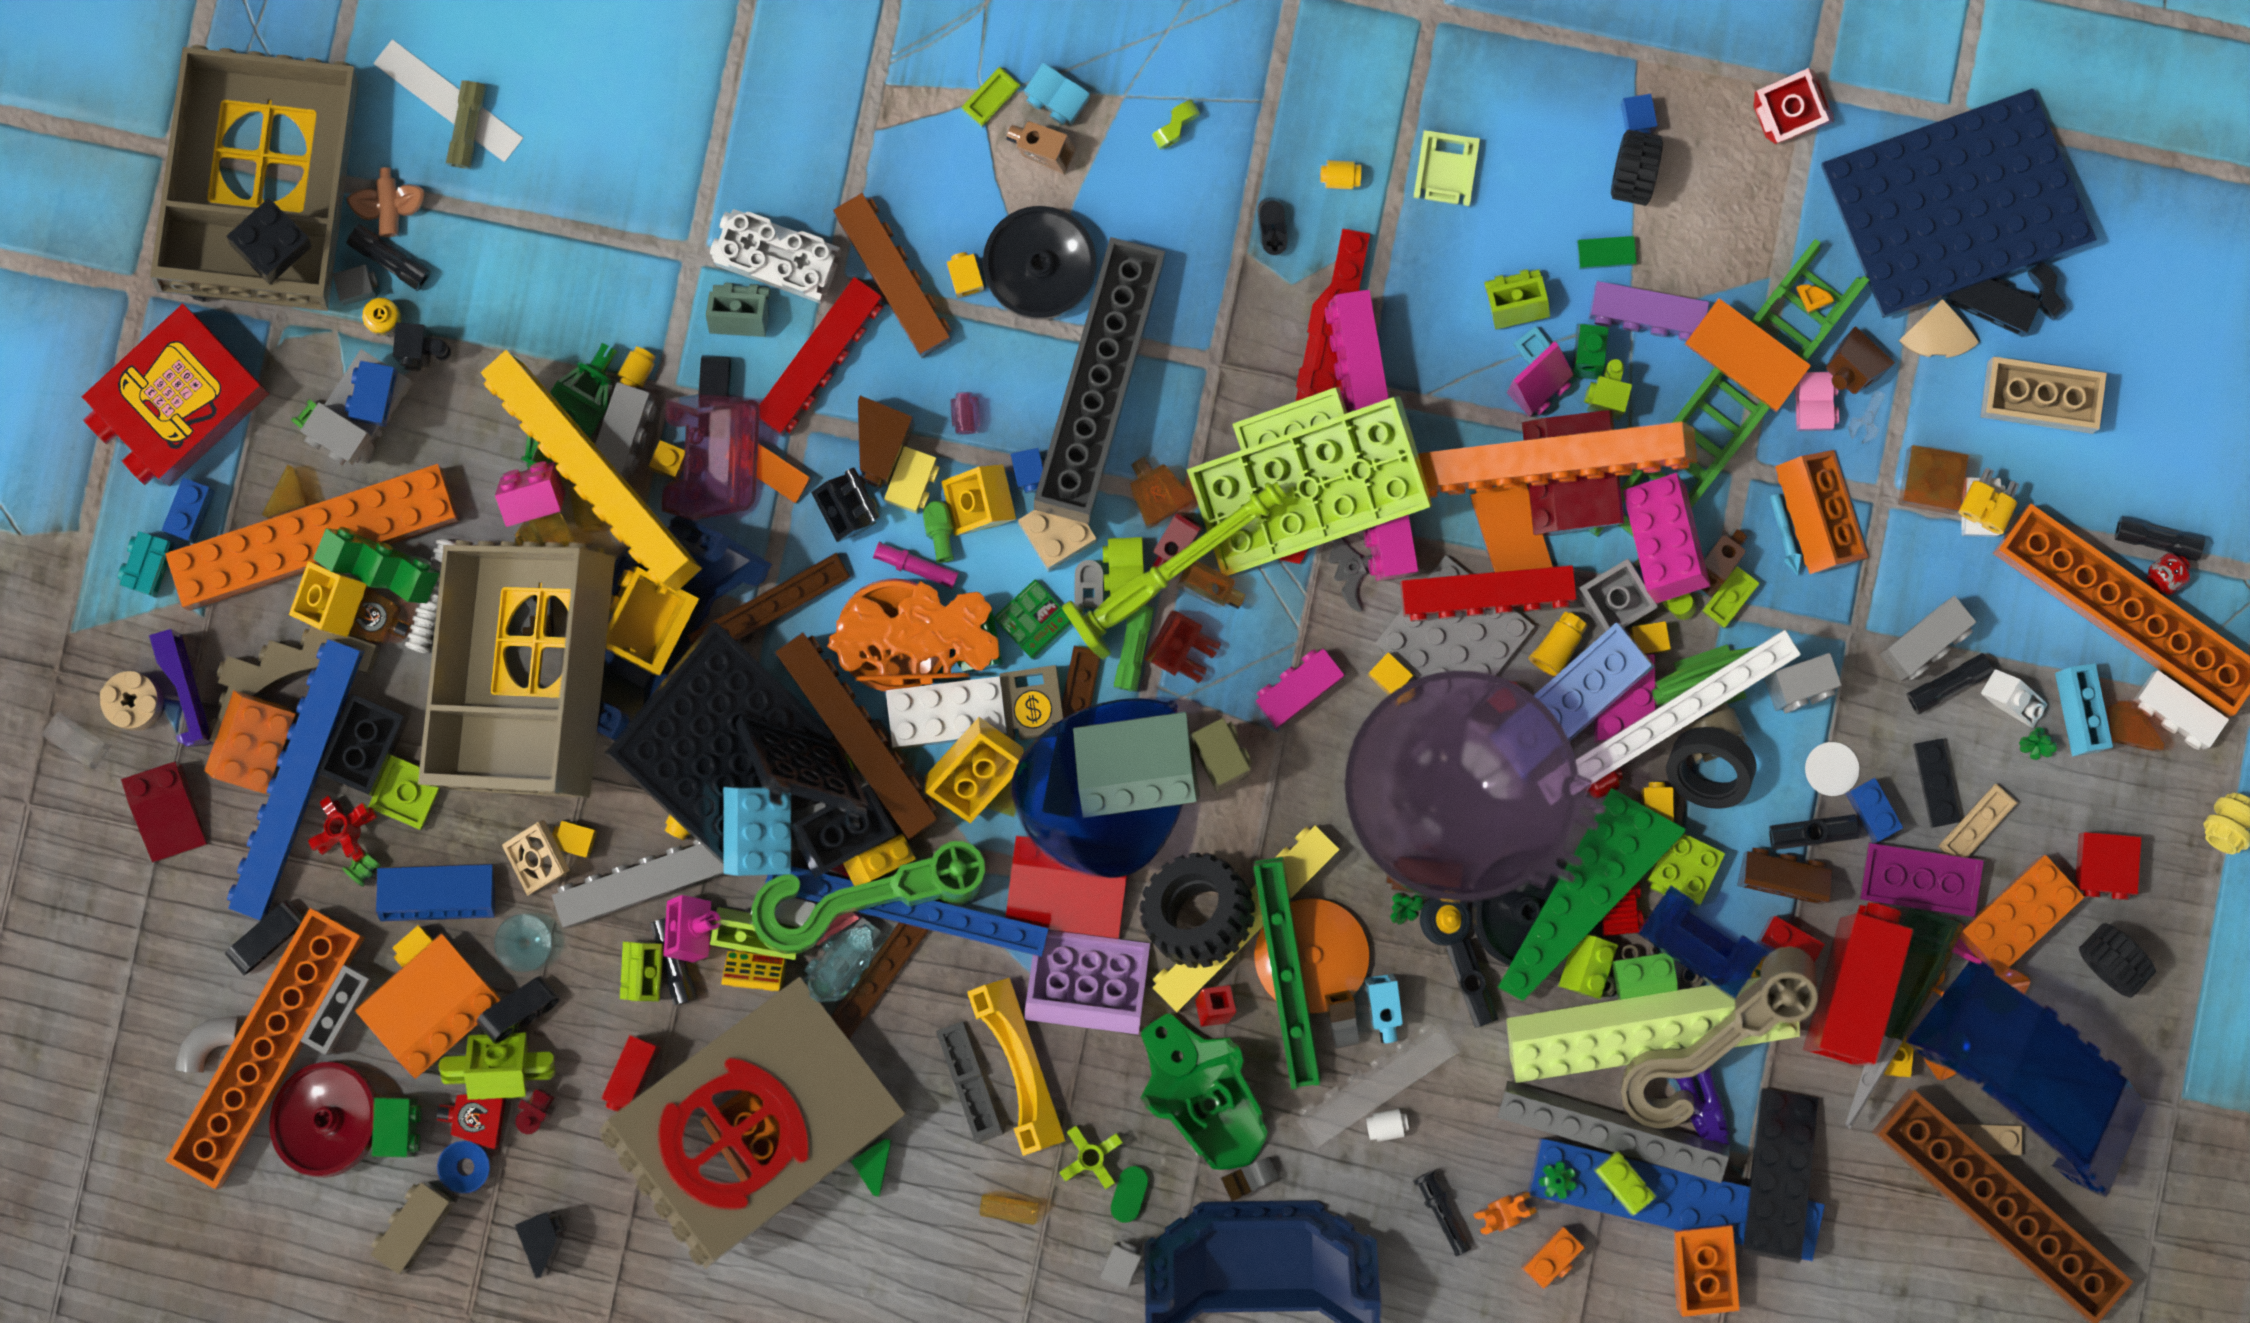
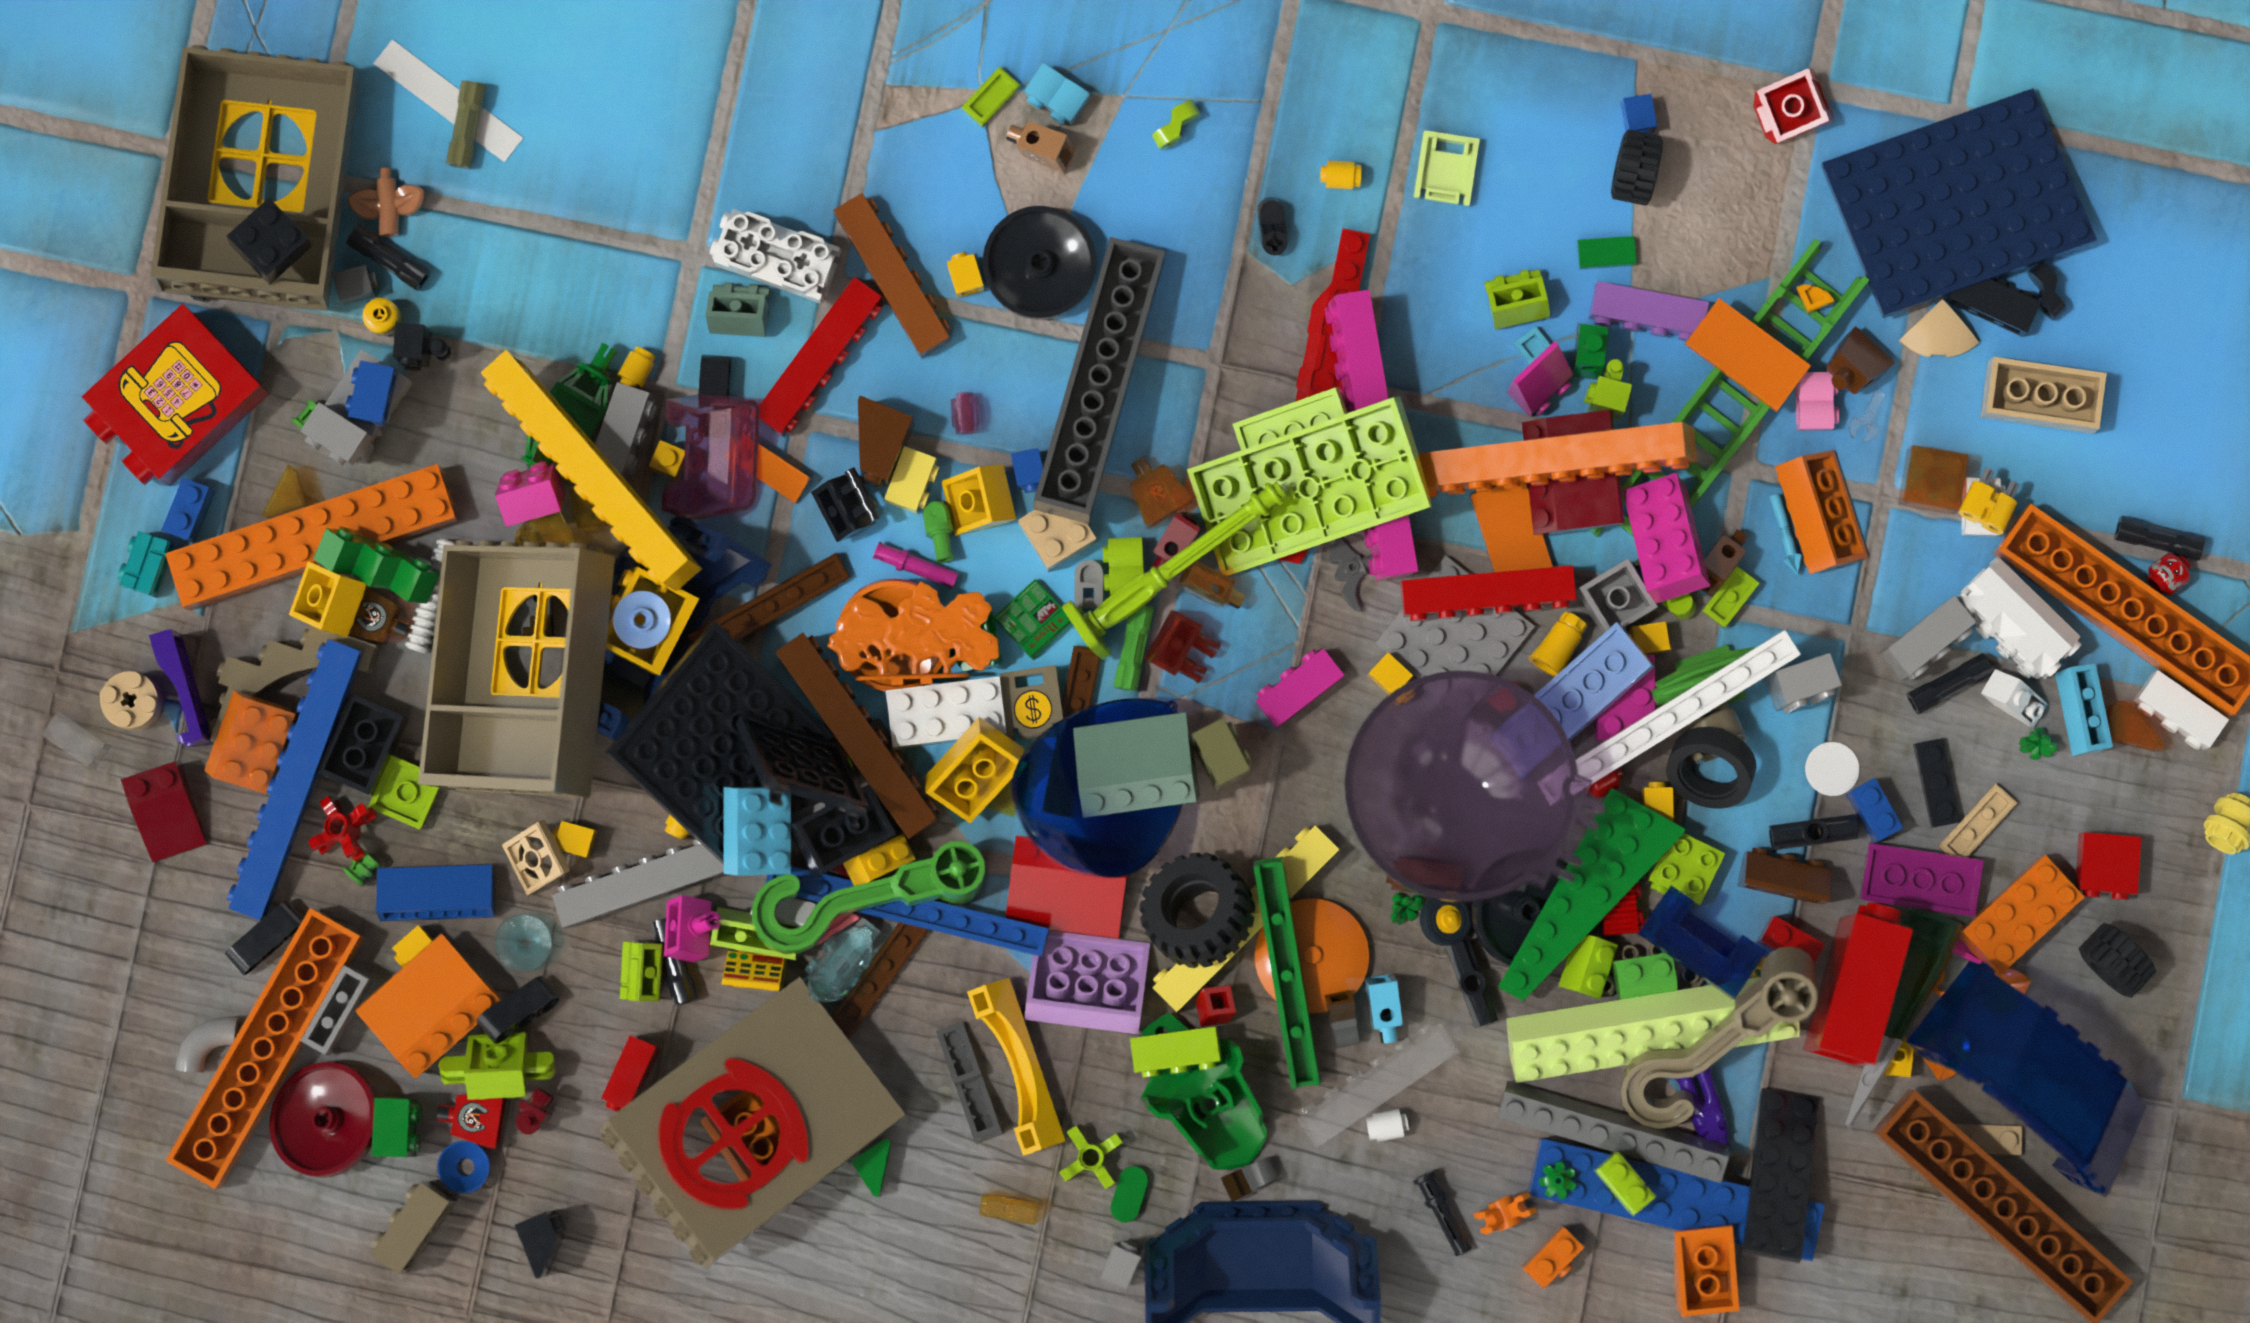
(653, 628): none -> light blue dish
(1176, 1051): none -> lime brick
(2018, 621): none -> white brick

